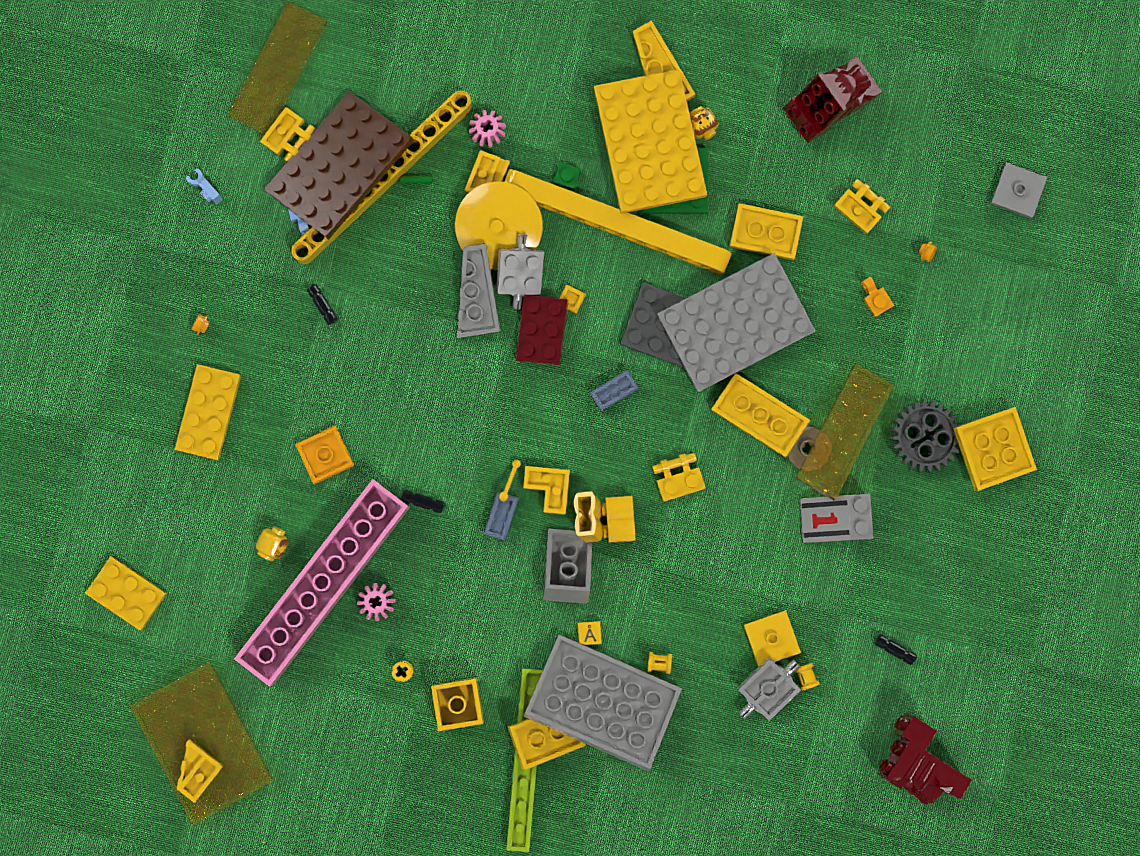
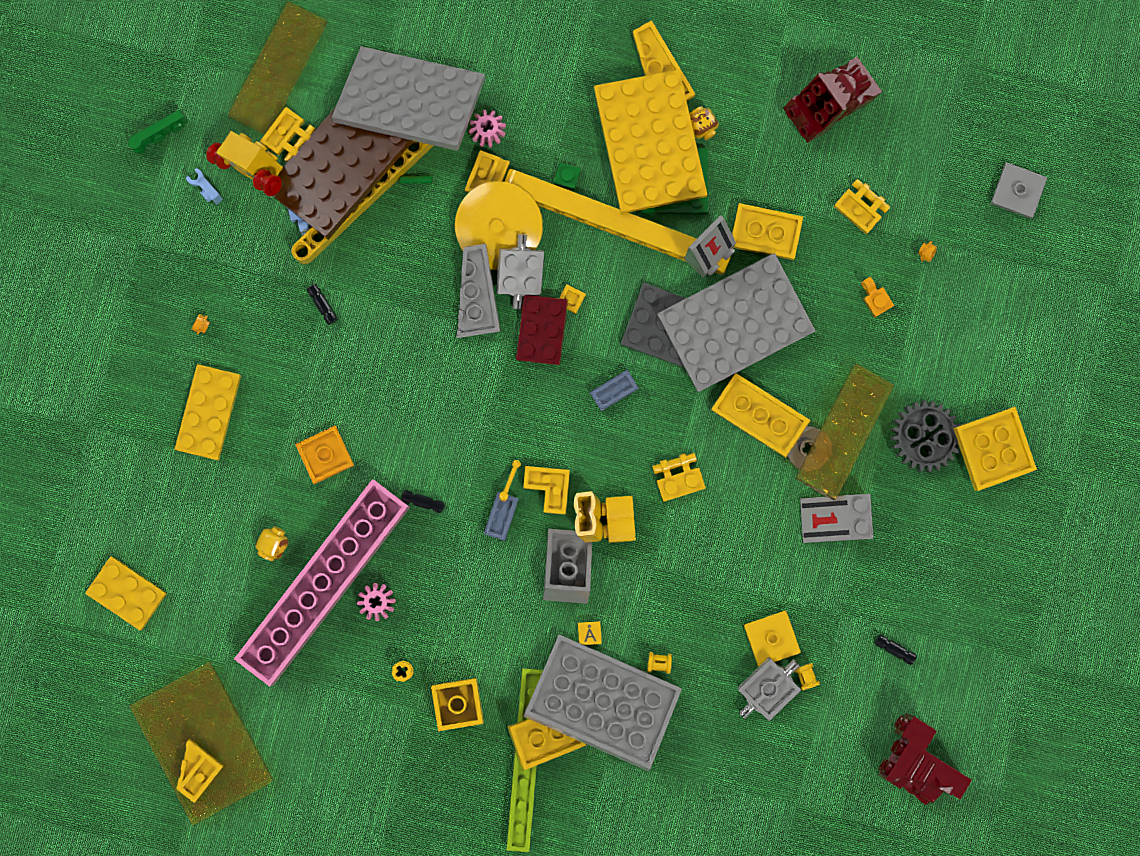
(157, 132): none -> green plate
(248, 160): none -> yellow brick
(409, 98): none -> light grey plate
(711, 248): none -> light grey slope

